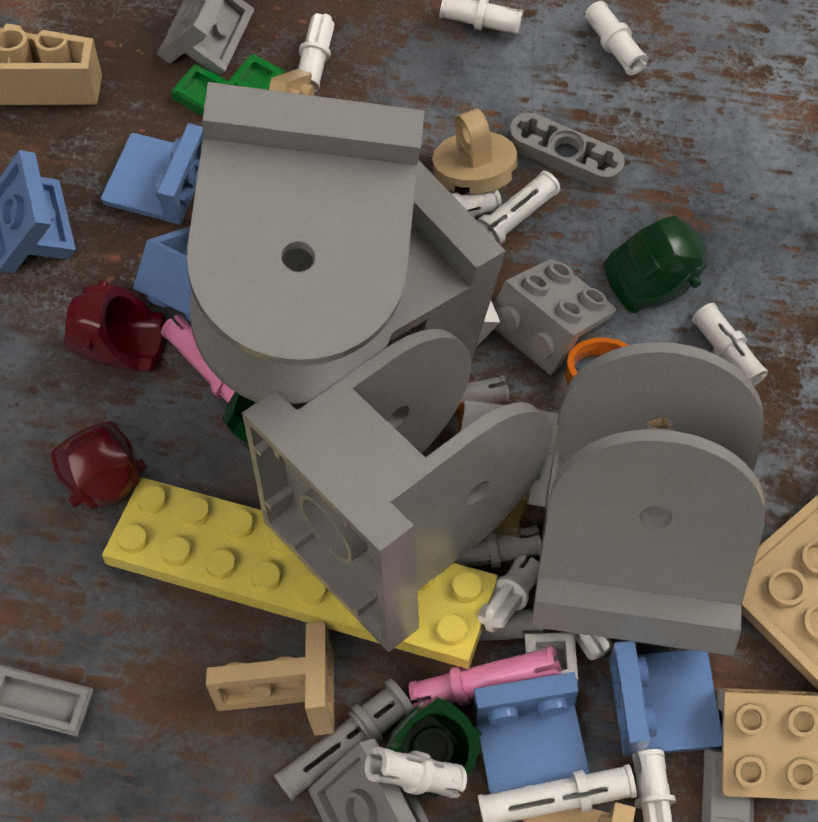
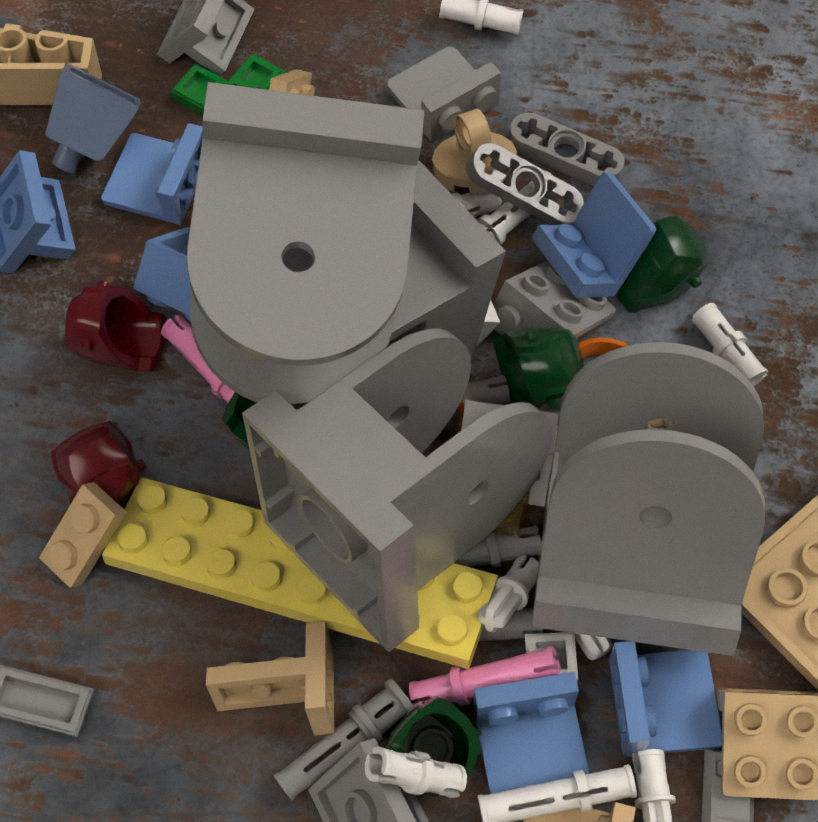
(82, 534): none -> tan plate
(87, 117): none -> sand blue torso
(315, 50): white axle -> none
(445, 88): none -> light grey bracket
(492, 182): none -> light grey beam
(538, 363): none -> dark green helmet
(601, 244): none -> medium blue bracket
(616, 38): white pin -> none

